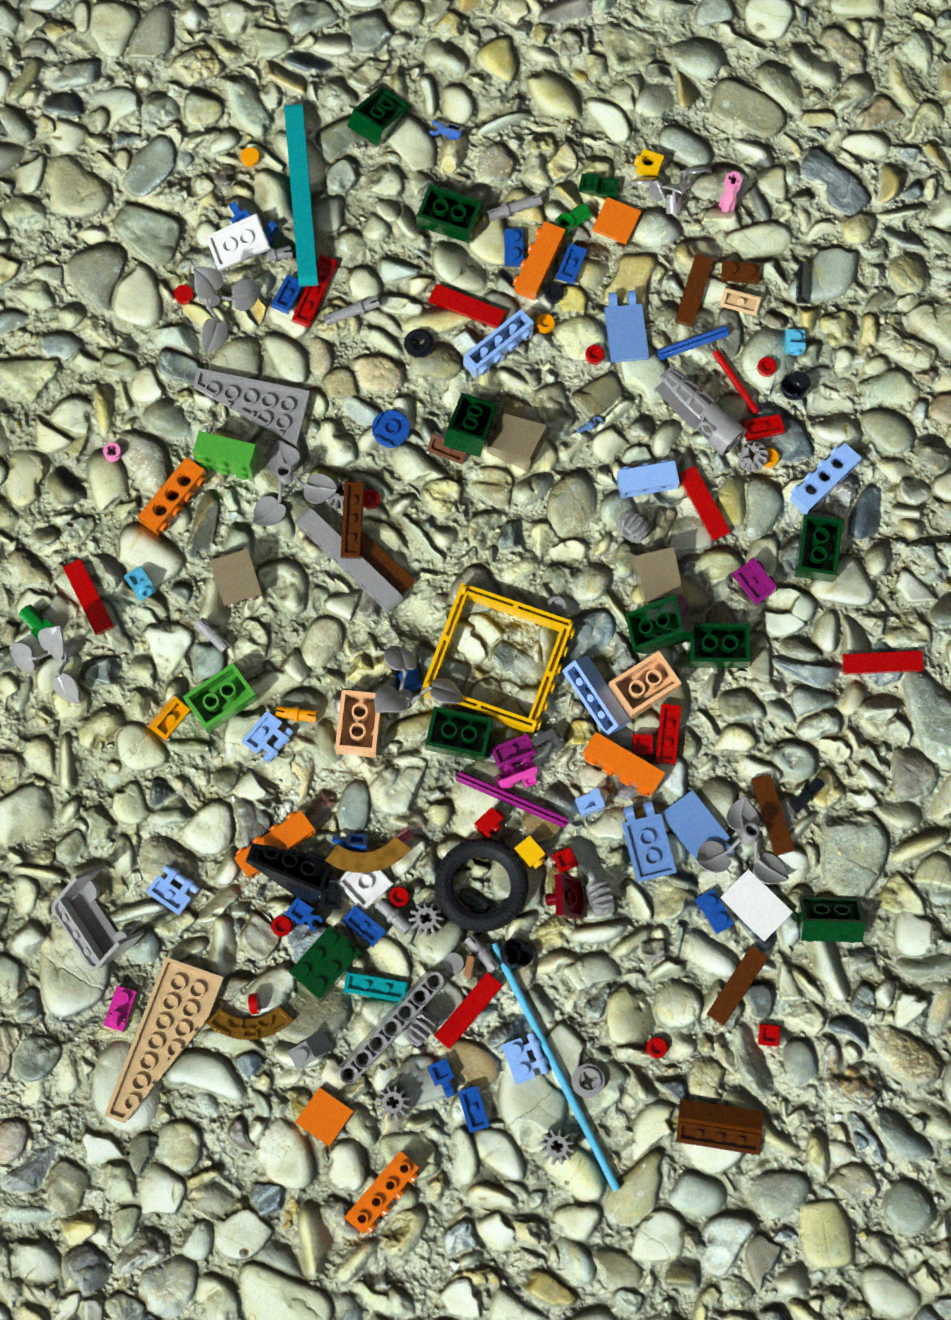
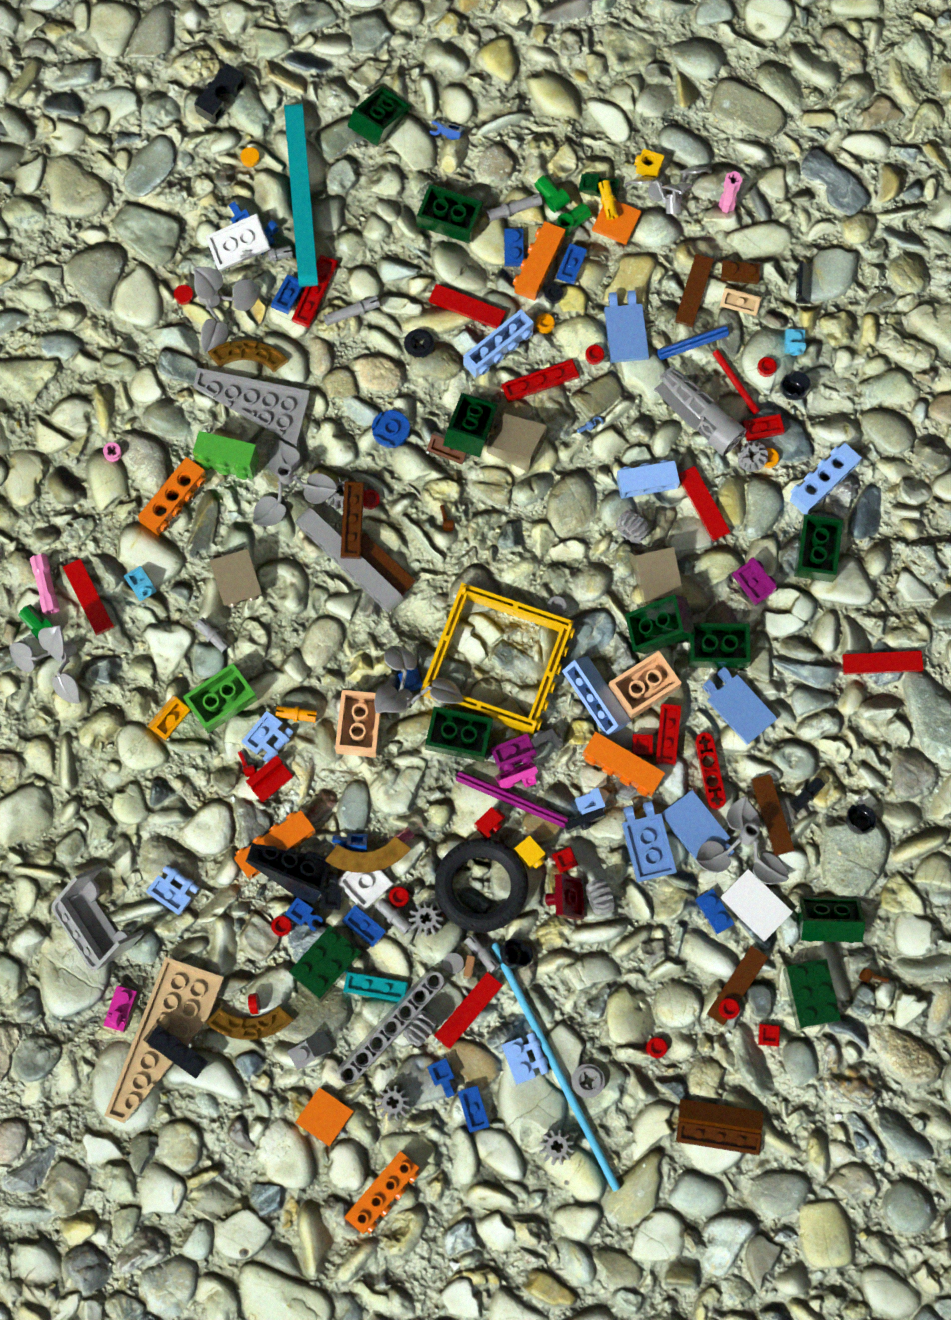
(48, 598): none -> bright pink axle
(175, 1050): none -> black arch
(226, 81): none -> black arch
(248, 350): none -> pearl gold tile
(248, 770): none -> red hand
(269, 779): none -> red panel
(448, 524): none -> reddish brown hand
(540, 380): none -> red tile
(555, 197): none -> green piece
(584, 822): none -> black plate
(608, 200): none -> yellow pin
(713, 770): none -> red beam
(729, 1008): none -> red tile
(739, 706): none -> medium blue tile
(811, 994): none -> dark green brick
(861, 819): none -> black hair
(867, 974): none -> reddish brown hand

